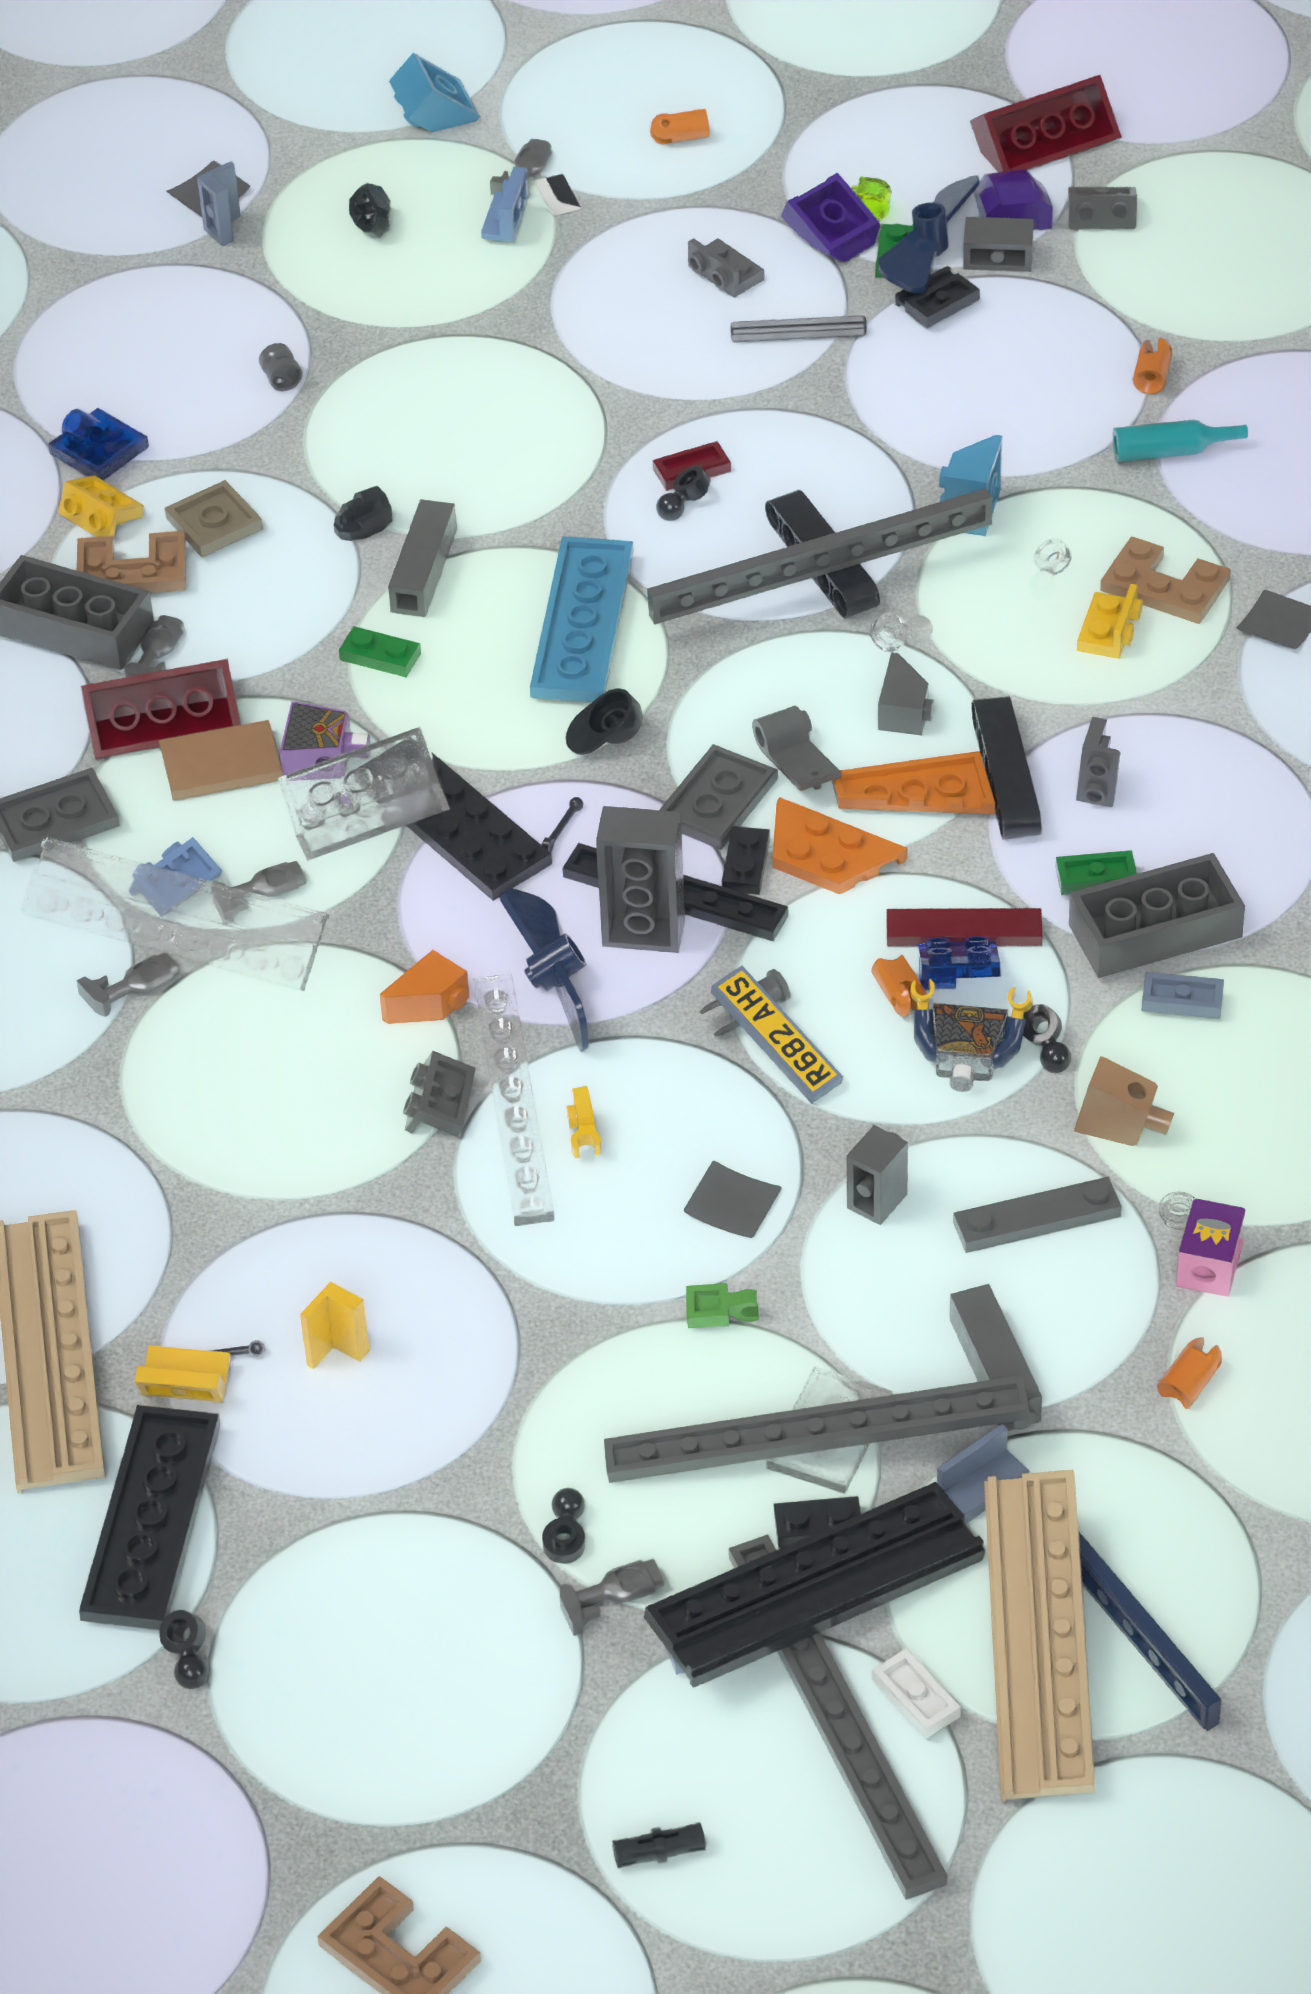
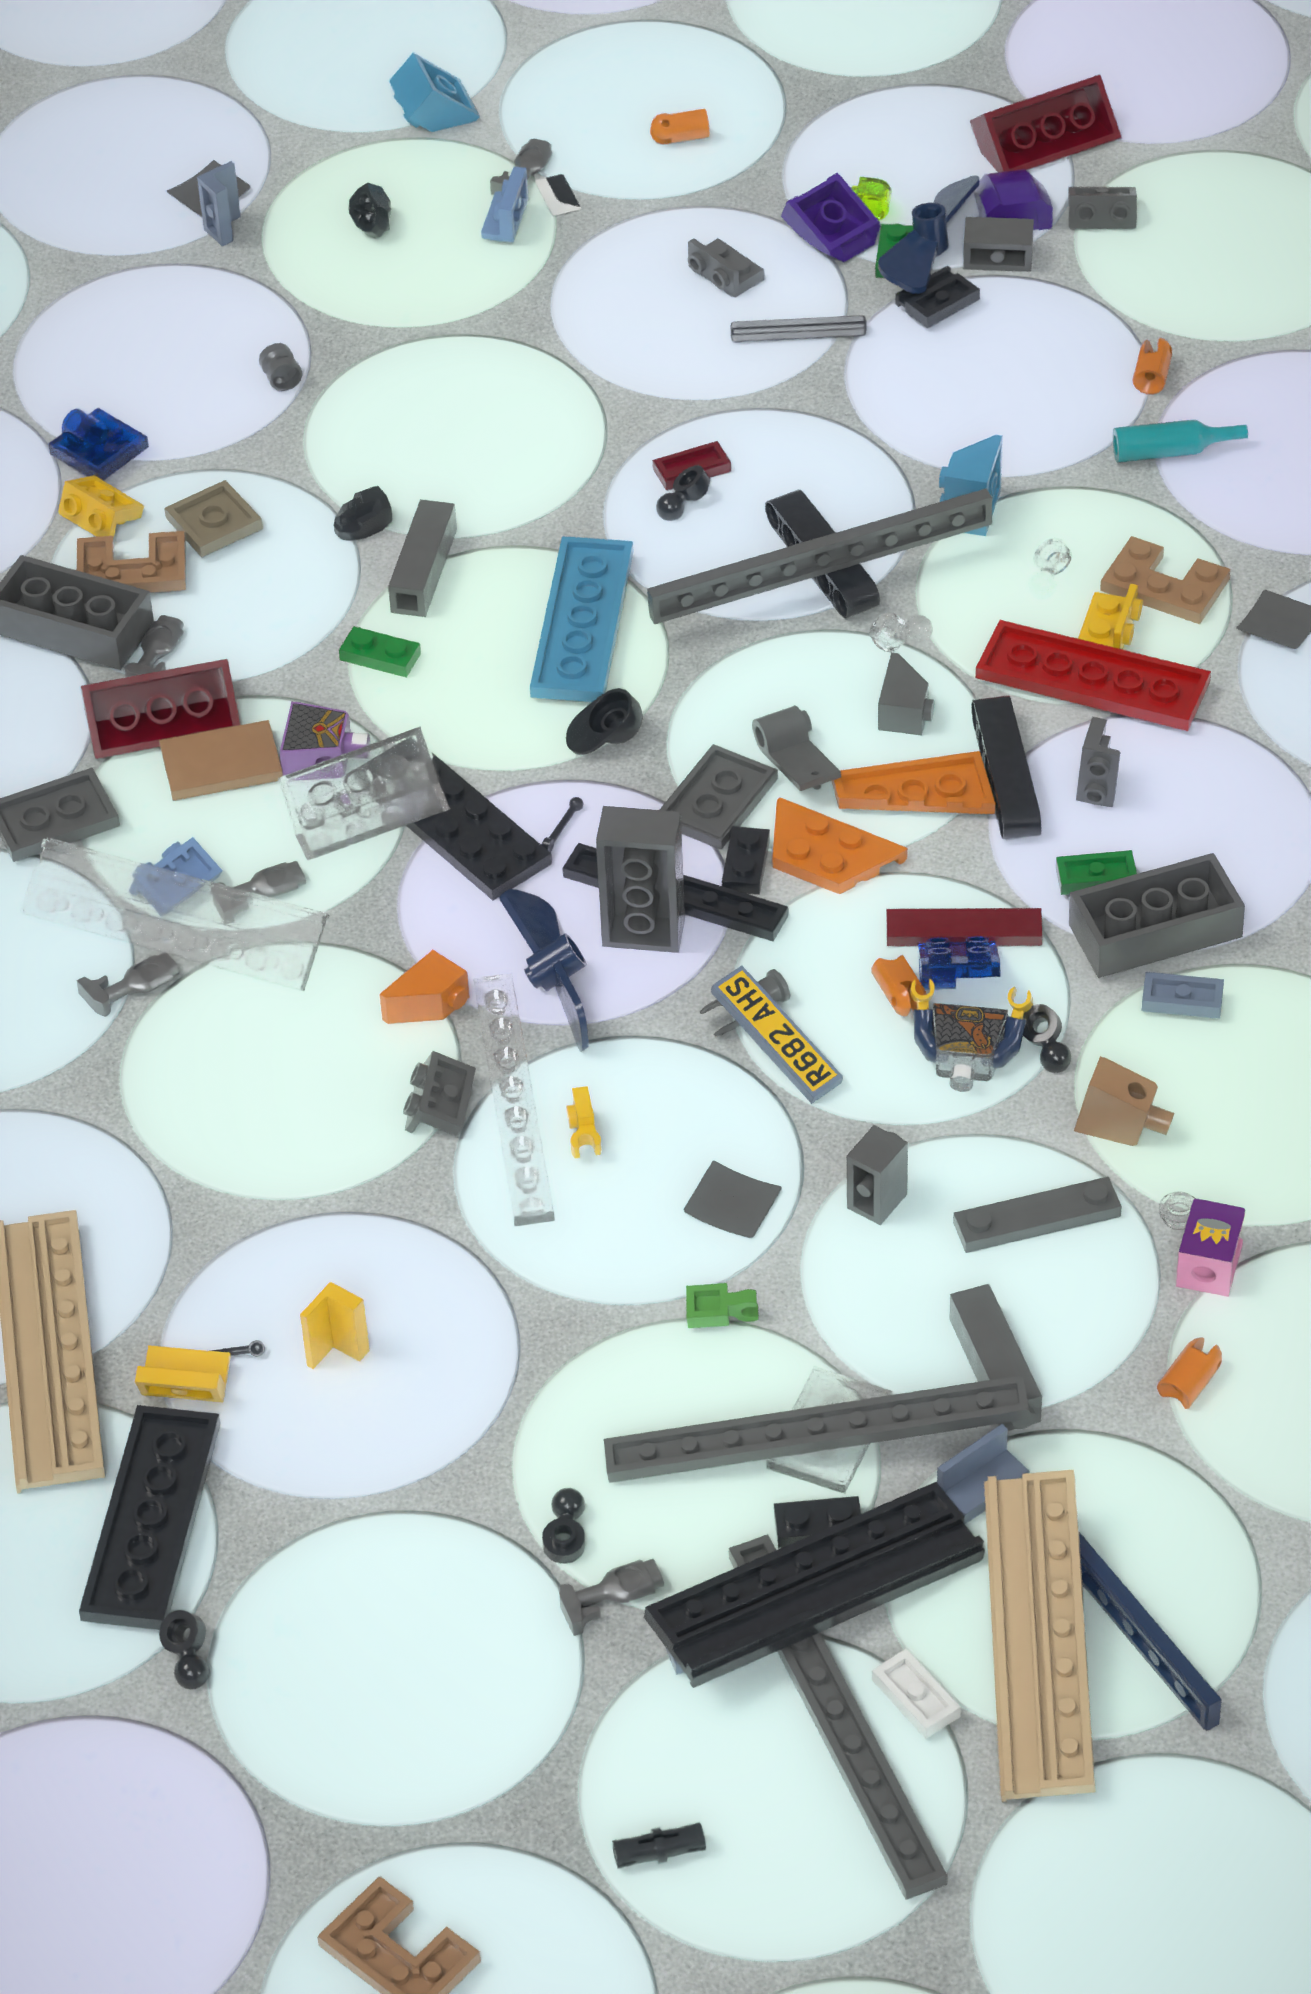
(1093, 675): none -> red plate

